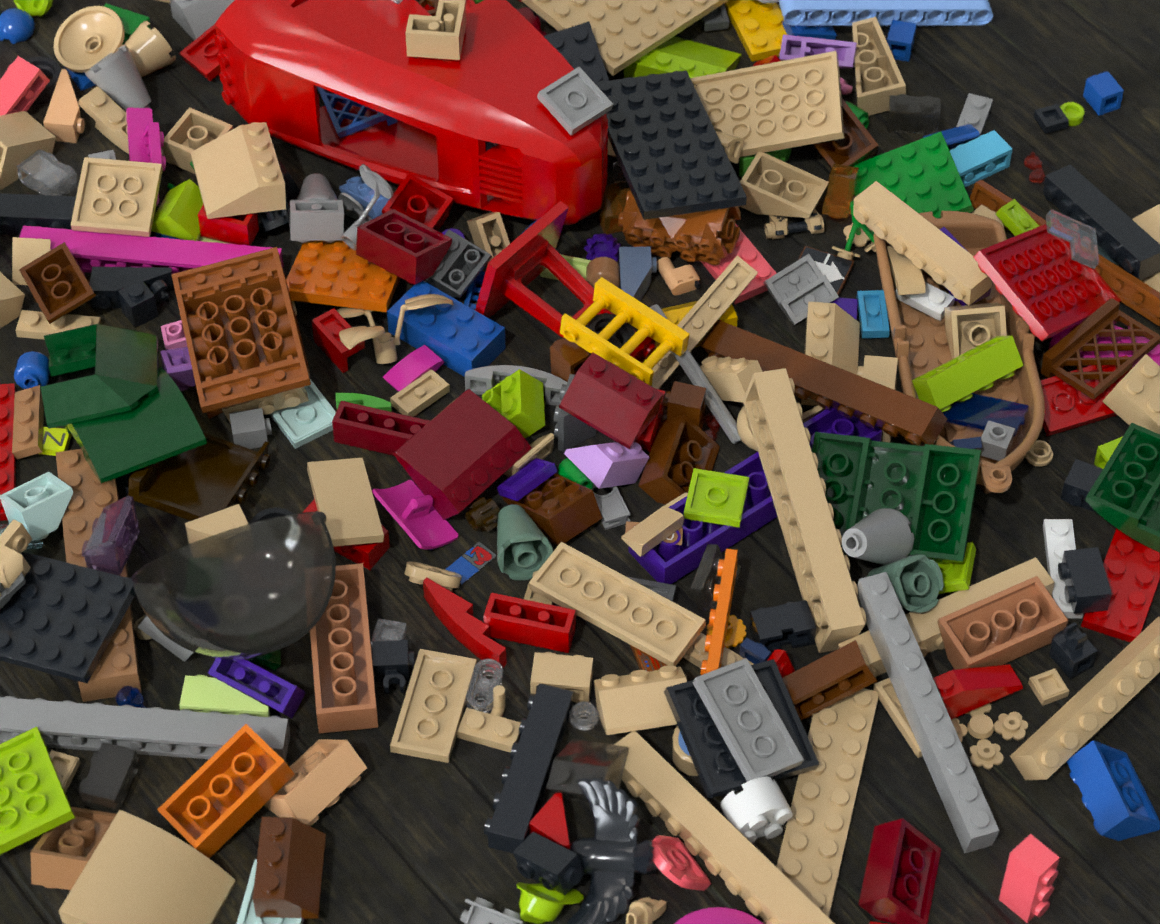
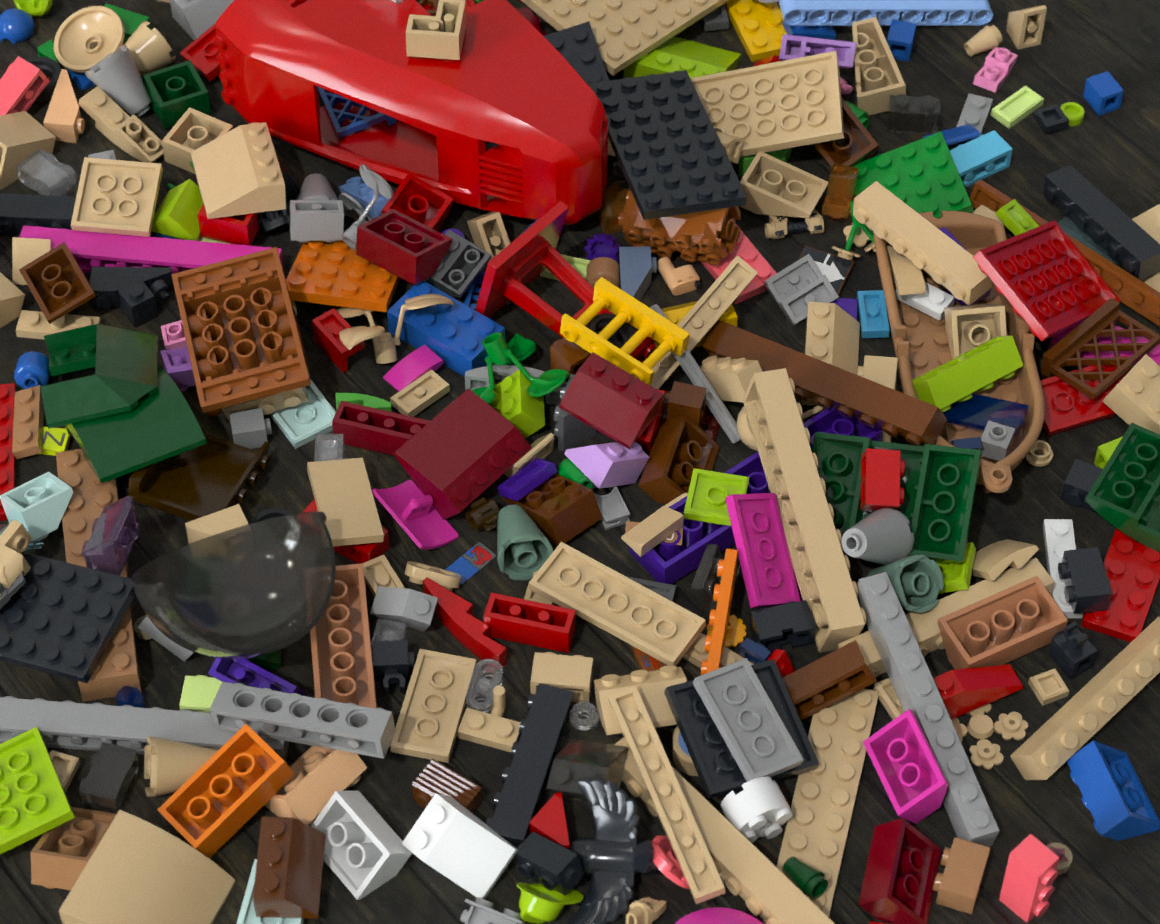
(47, 50): none -> green piece
(144, 137): dark pink bracket -> none
(171, 764): none -> tan cone
(174, 91): none -> dark green brick
(303, 719): none -> light grey brick
(329, 447): none -> clear brick
(359, 843): none -> white slope
(380, 573): none -> tan plate
(404, 606): none -> light grey slope
(444, 781): none -> reddish brown brick
(459, 845): none -> white slope
(516, 351): none -> green plant
(575, 100): light grey plate -> none
(666, 795): none -> tan plate
(762, 549): none -> dark pink plate
(806, 878): none -> dark green cone
(881, 479): none -> red brick
(907, 767): none -> dark pink slope
(962, 875): none -> medium nougat brick
(984, 40): none -> tan cone
(996, 69): none -> bright pink slope
(996, 557): none -> tan slope
(1017, 107): none -> yellowish green tile
(1026, 26): none -> tan slope
(1033, 162): clear red piece -> none
(1065, 856): none -> dark tan tile
(1081, 237): clear tile -> none

